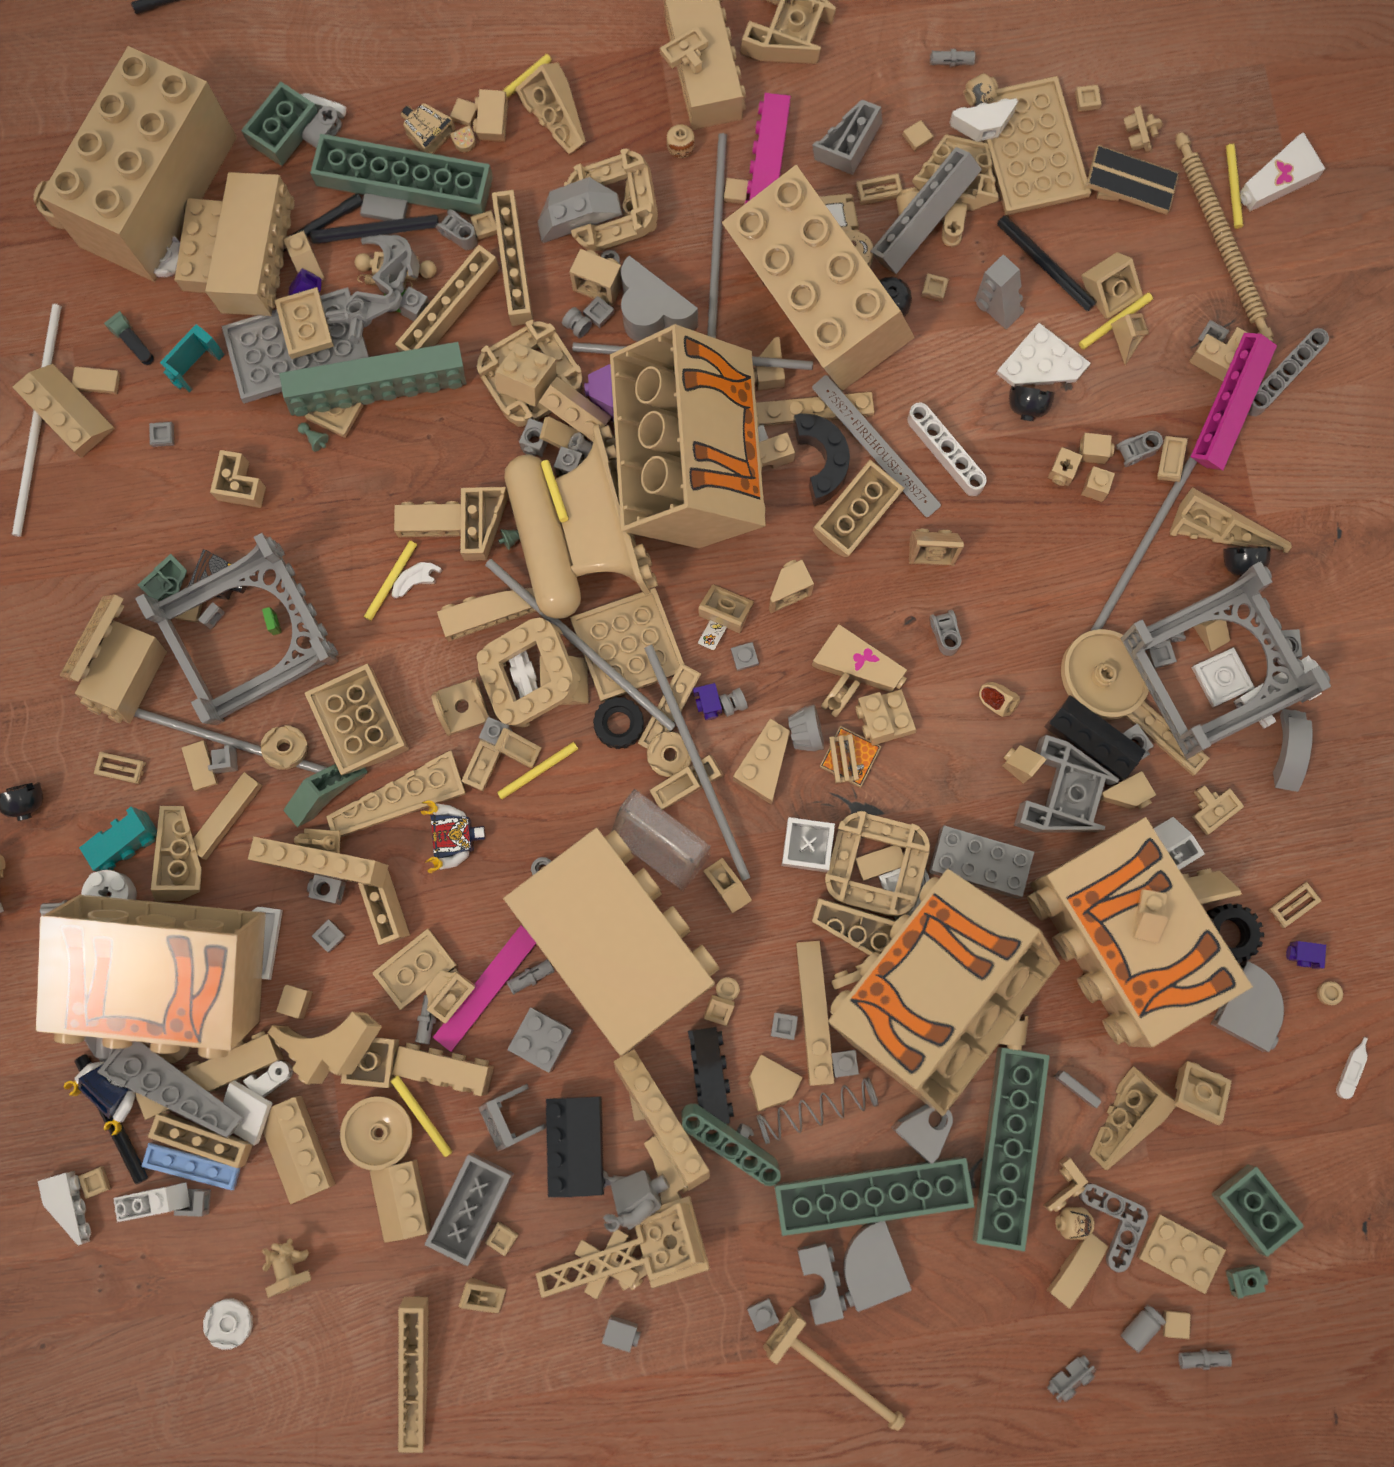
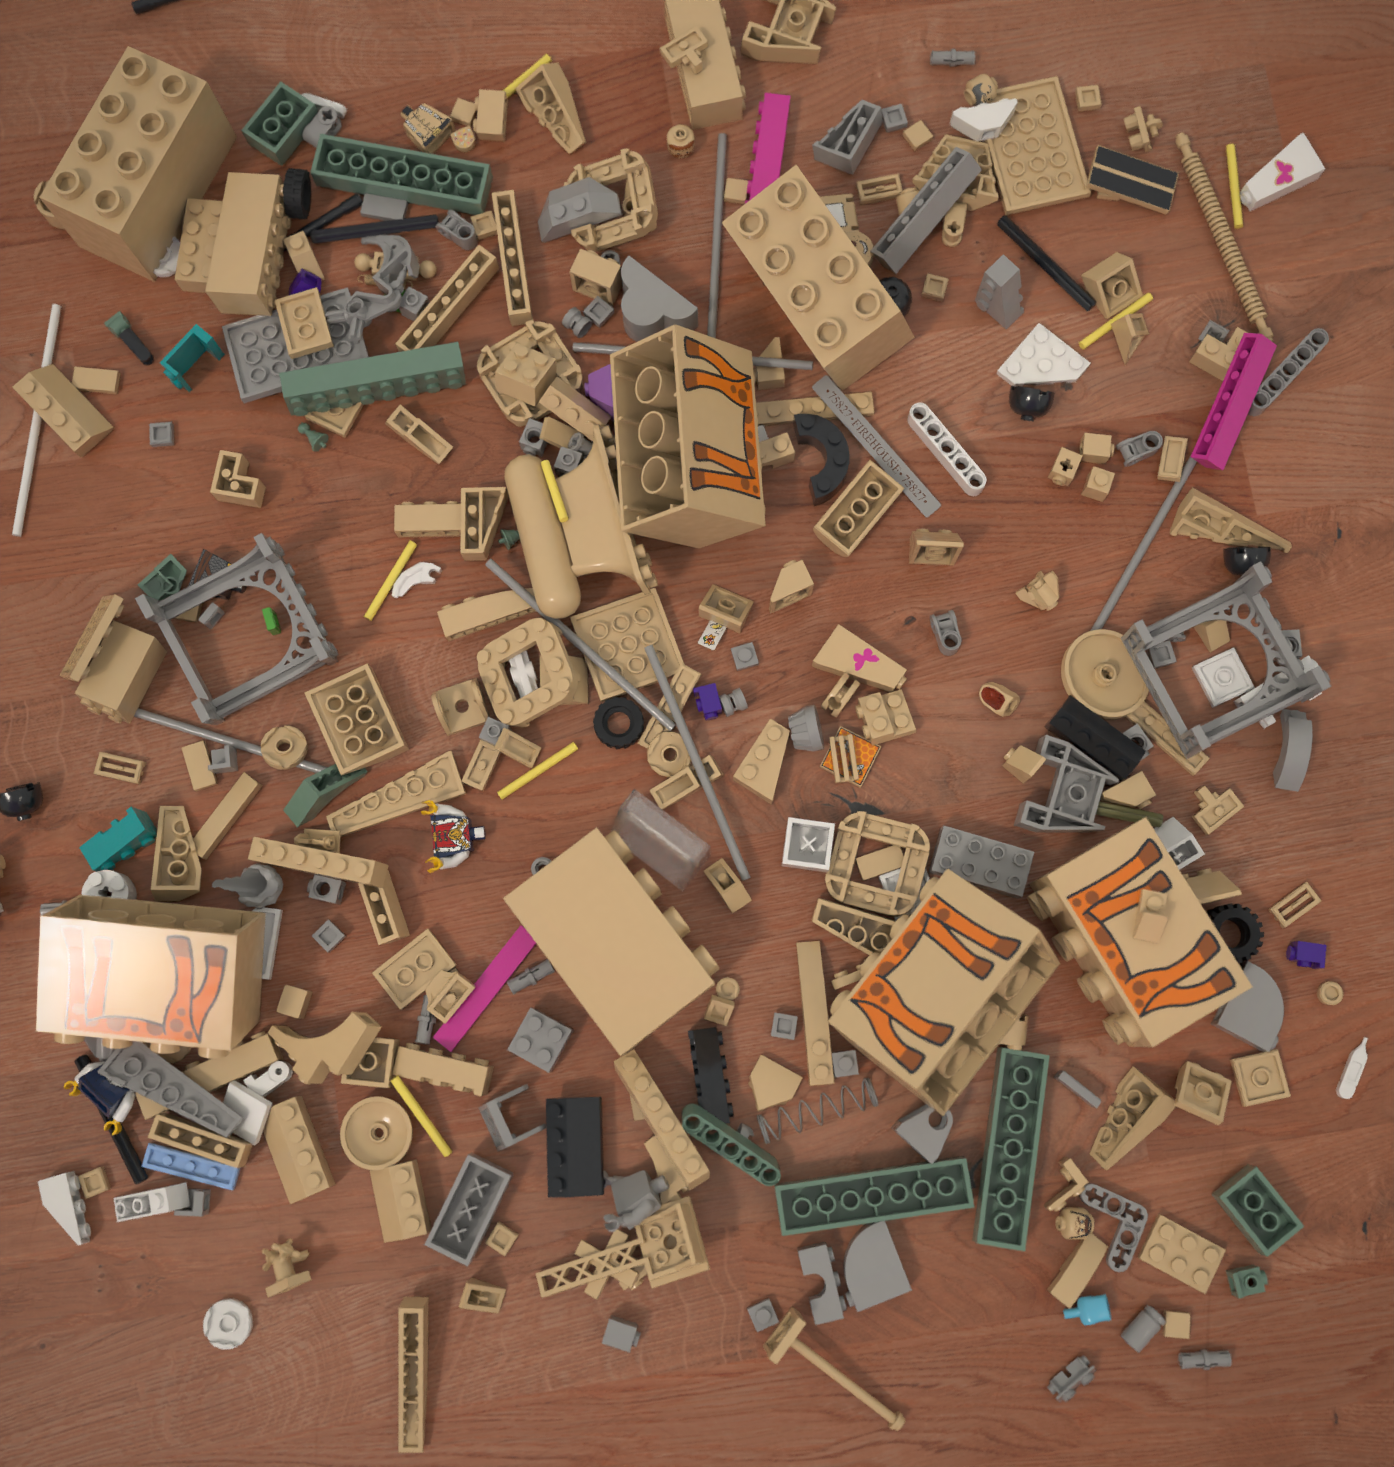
(256, 886): none -> light grey hair
(297, 193): none -> black tyre
(418, 434): none -> tan slope
(894, 118): none -> light grey plate
(1041, 591): none -> tan brick
(1090, 1310): none -> medium azure piece
(1128, 813): none -> olive axle
(1260, 1078): none -> tan tile

